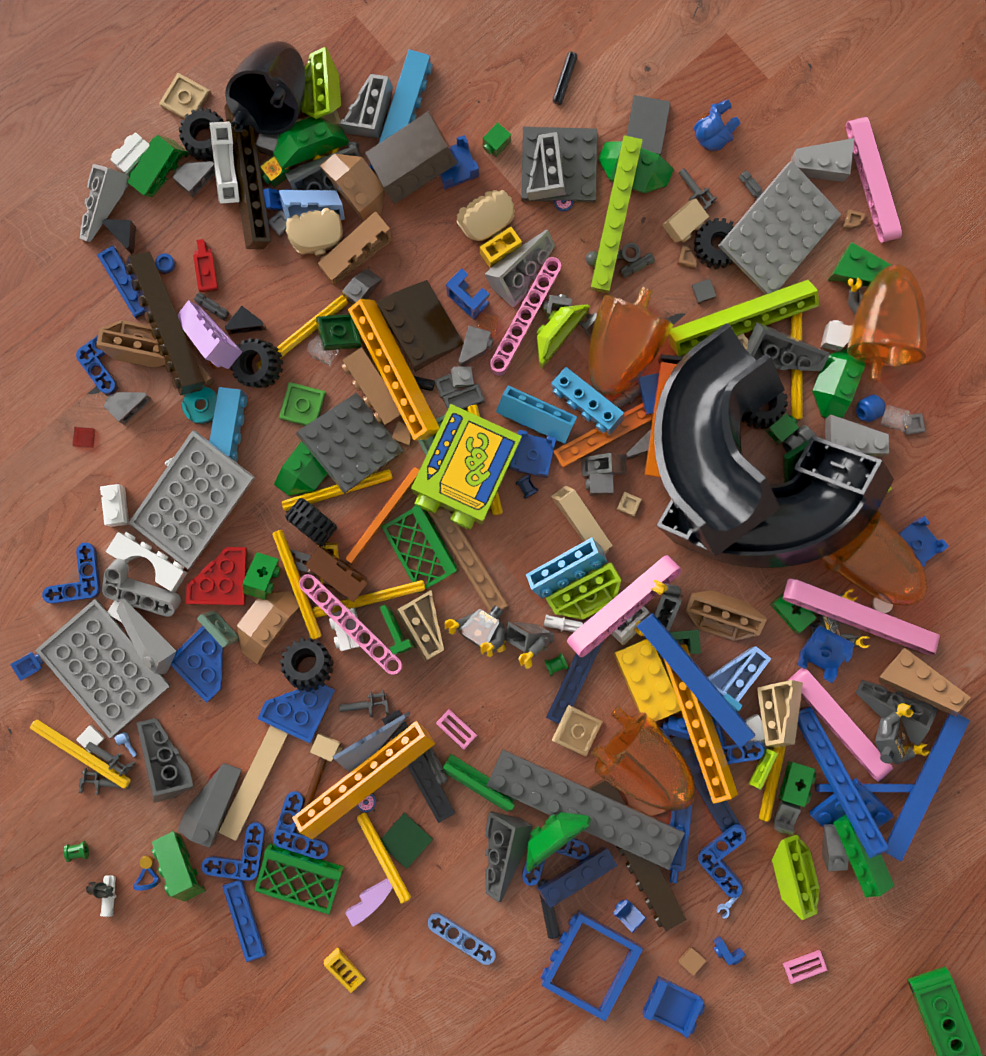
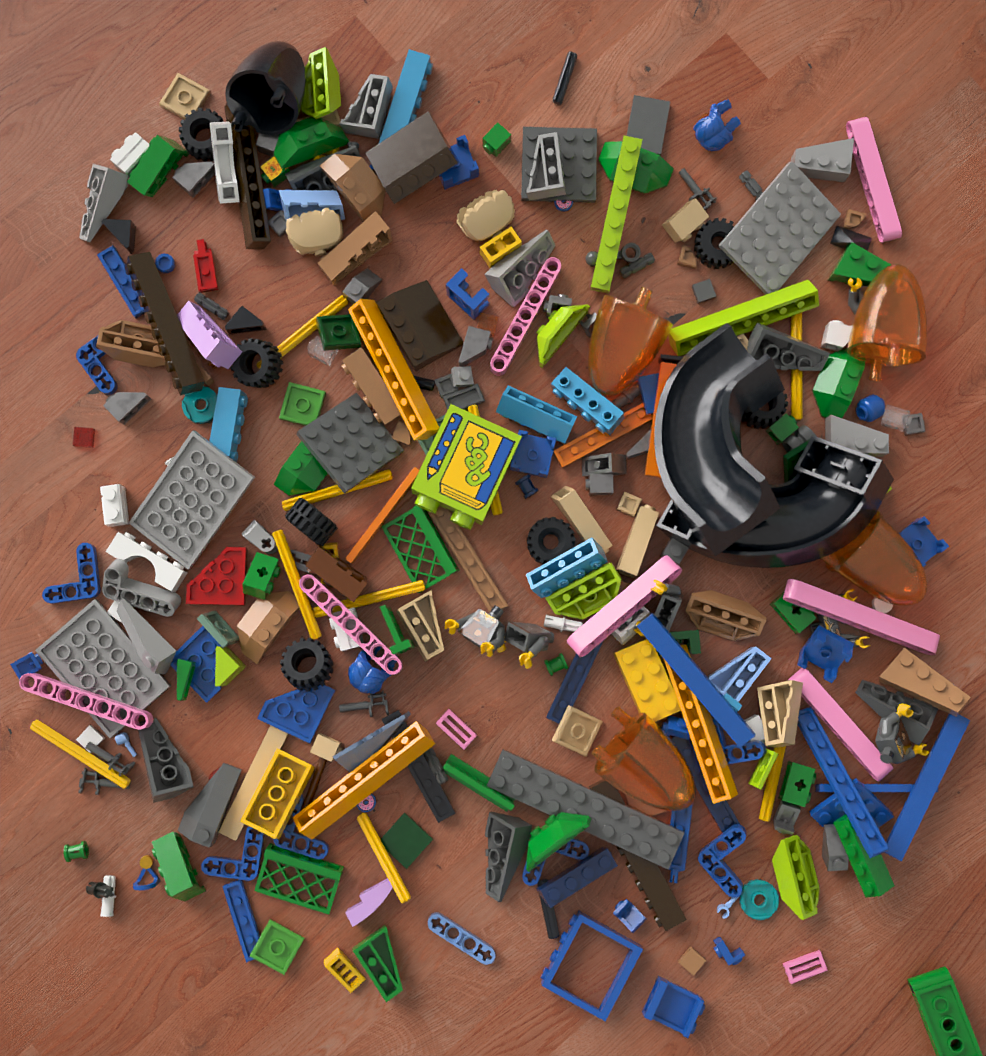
(78, 695): none -> bright pink beam
(185, 673): none -> green slope
(227, 666): none -> lime slope
(259, 536): none -> light grey piece
(277, 794): none -> yellow brick
(277, 946): none -> bright green tile
(364, 676): none -> blue hair
(379, 962): none -> green wedge
(543, 528): none -> black tyre
(637, 541): none -> tan slope
(674, 550): none -> dark grey brick
(770, 903): none -> teal tile
(843, 237): none -> black slope

